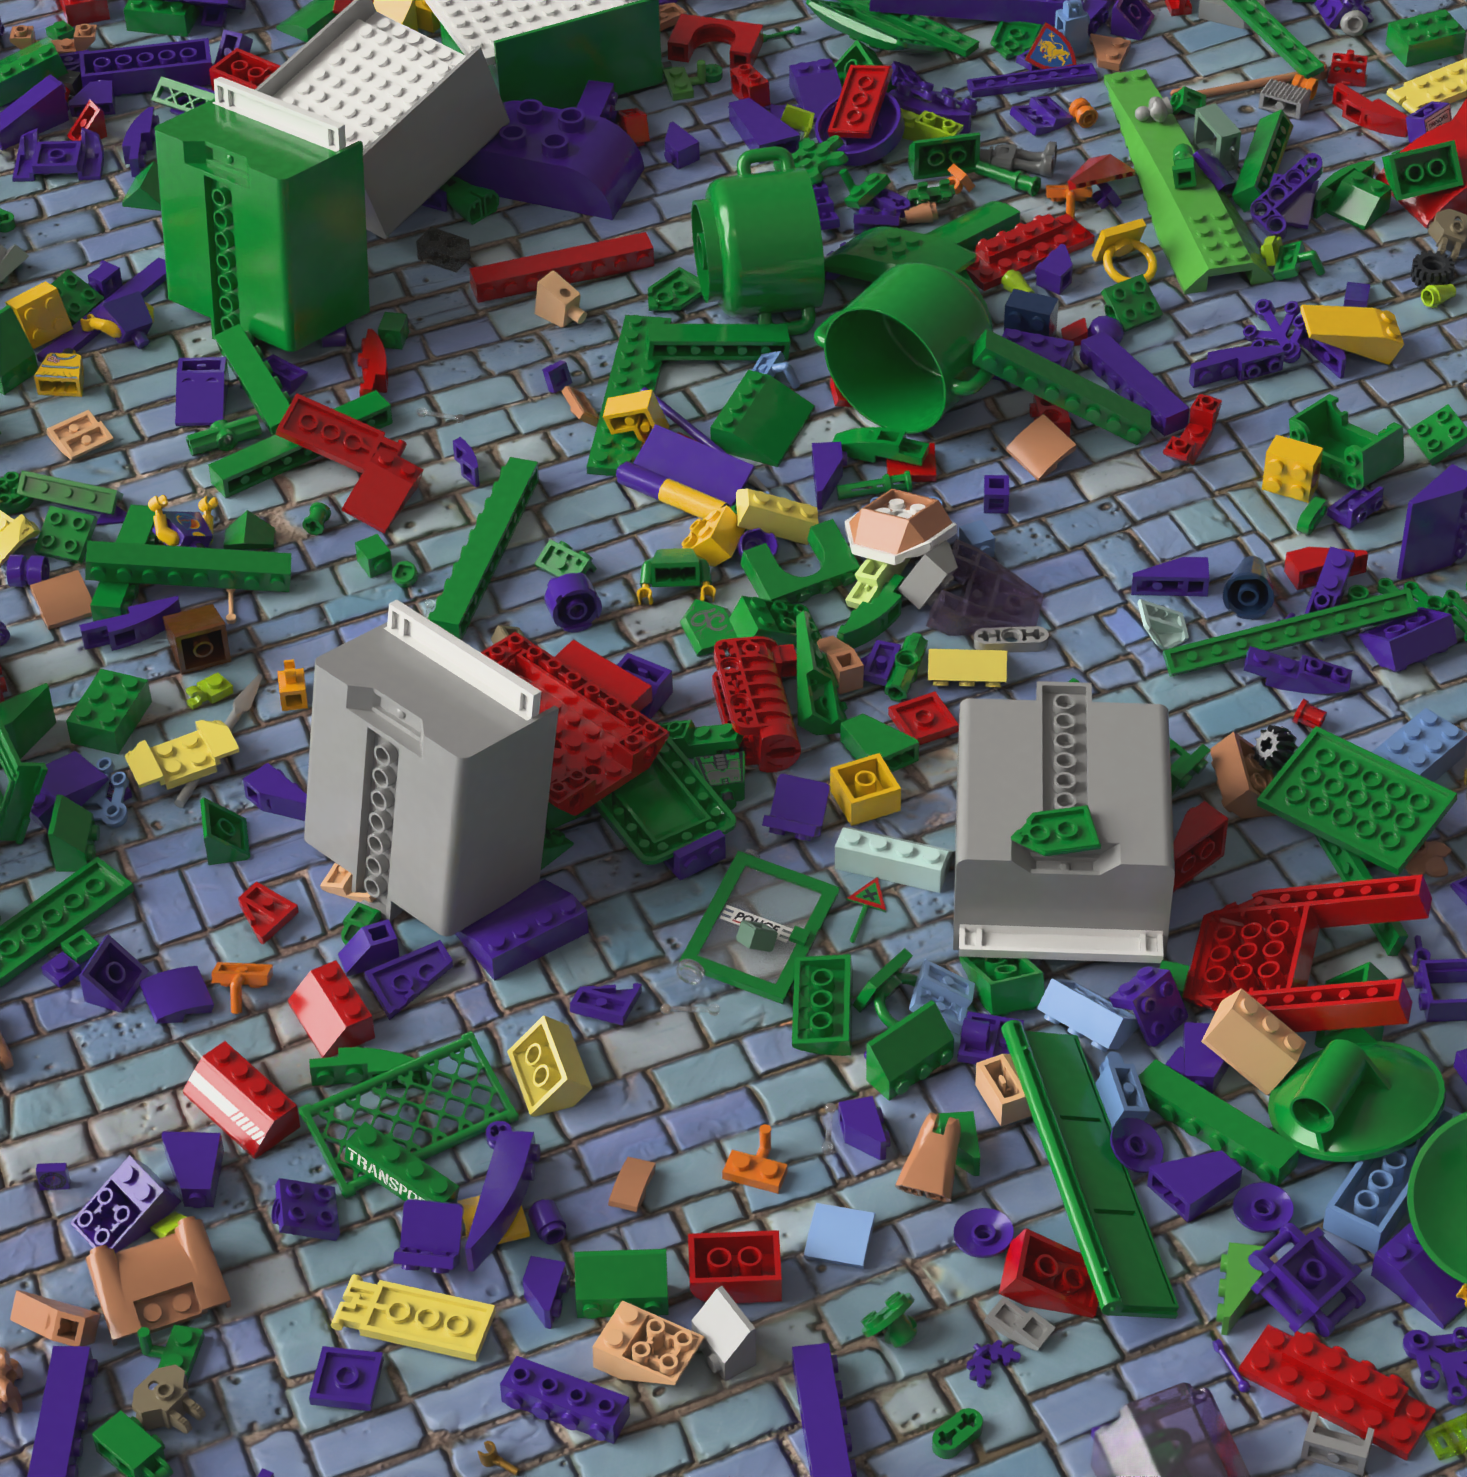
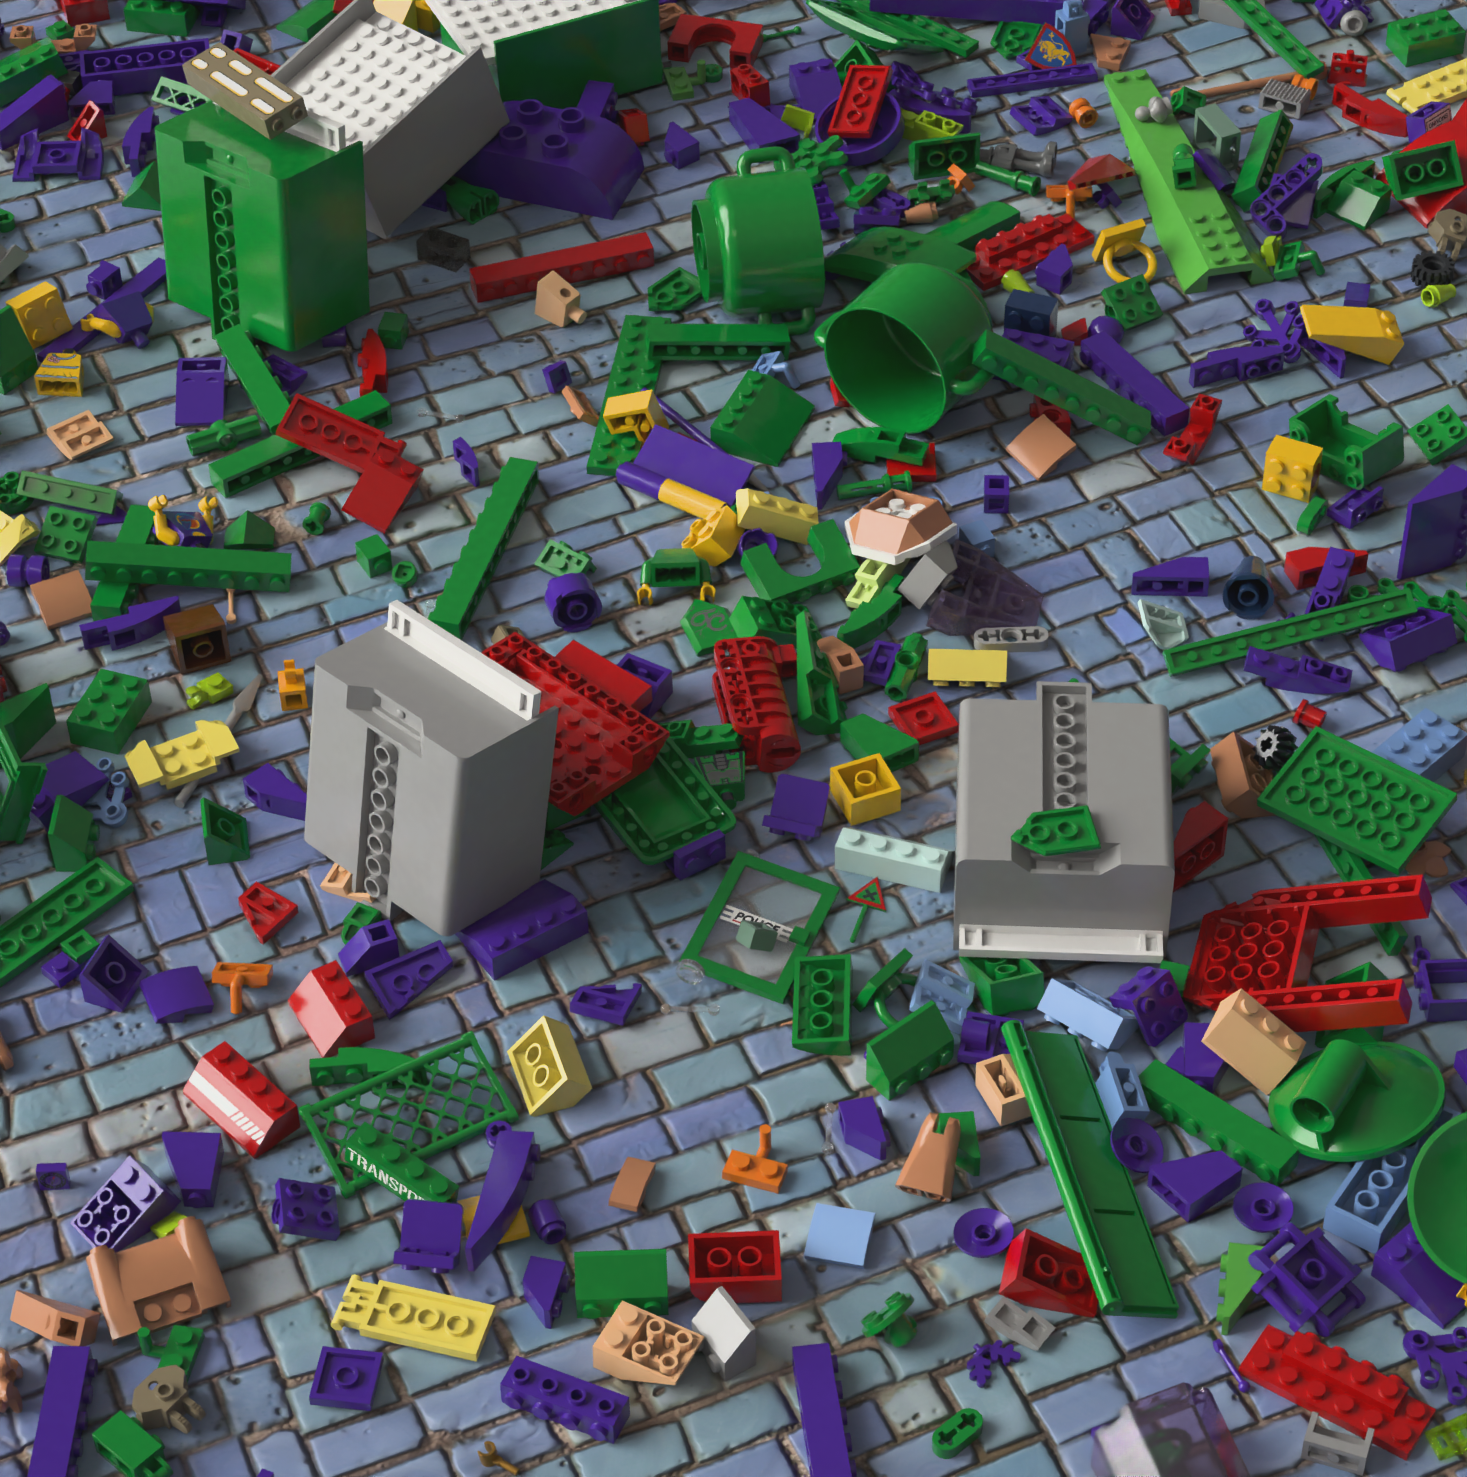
(76, 296): green plate -> none
(245, 90): none -> dark tan brick

